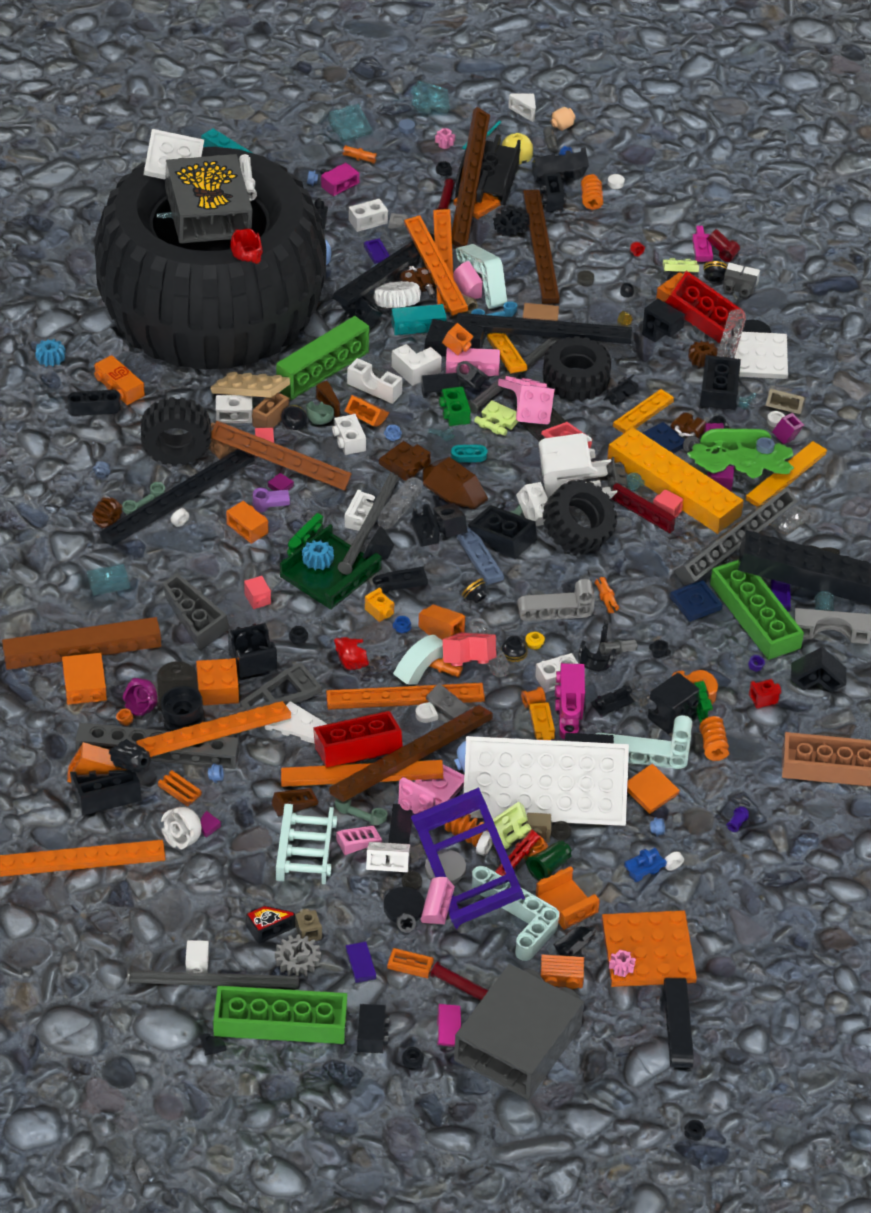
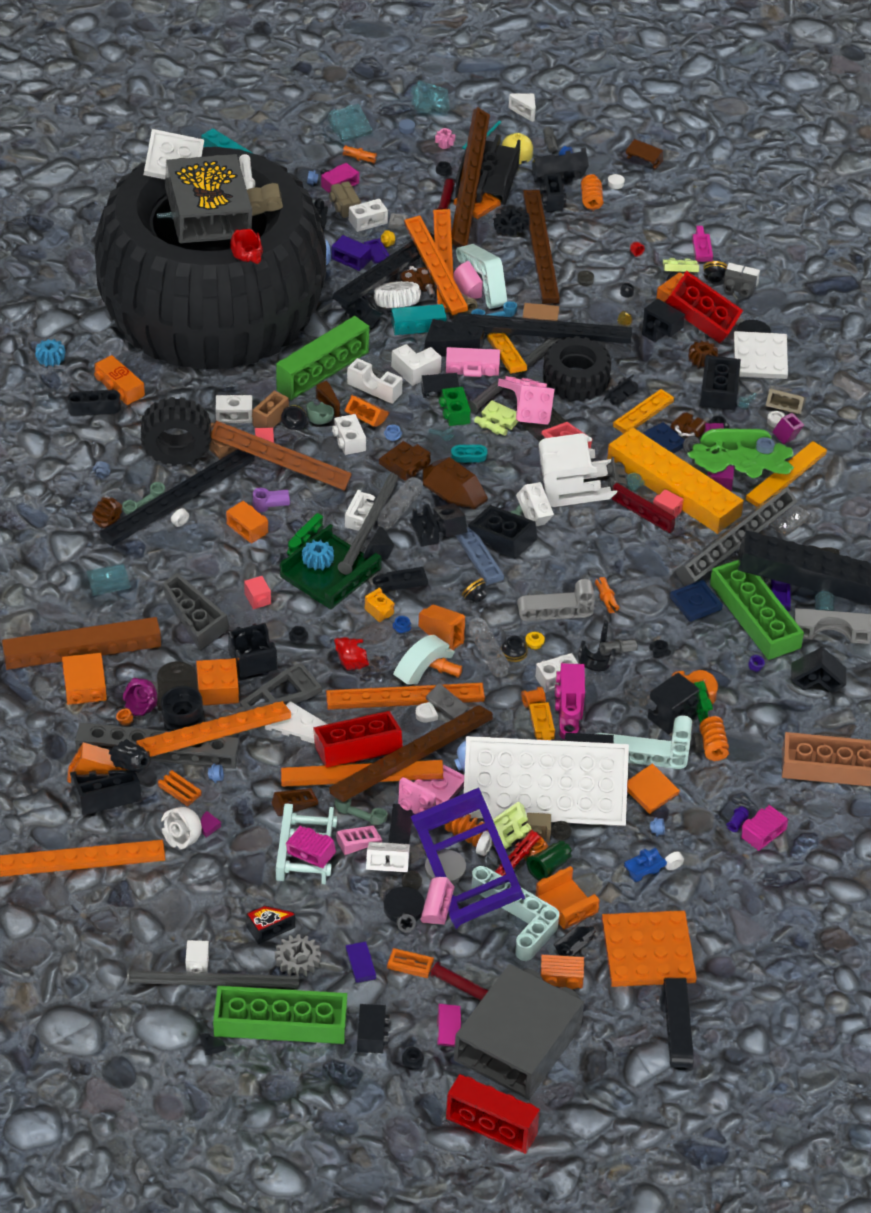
(250, 385): tan plate -> none
(265, 198): none -> dark tan brick
(280, 482): magenta tile -> none
(306, 922): dark tan brick -> none
(311, 846): none -> dark pink brick
(343, 197): none -> dark tan brick
(351, 253): none -> dark purple brick
(388, 238): none -> yellow plate
(458, 339): orange brick -> none
(468, 647): coral brick -> none
(472, 375): black piece -> none
(492, 1113): none -> red brick
(562, 118): light nougat head -> none
(566, 530): black tyre -> none
(613, 701): black hinge -> none
(622, 963): bright pink gear -> none
(645, 152): none -> reddish brown hinge
(694, 1125): black plate -> none
(726, 248): dark red piece -> none
(736, 322): clear beam -> none
(764, 693): red brick -> none
(764, 827): none -> dark pink brick

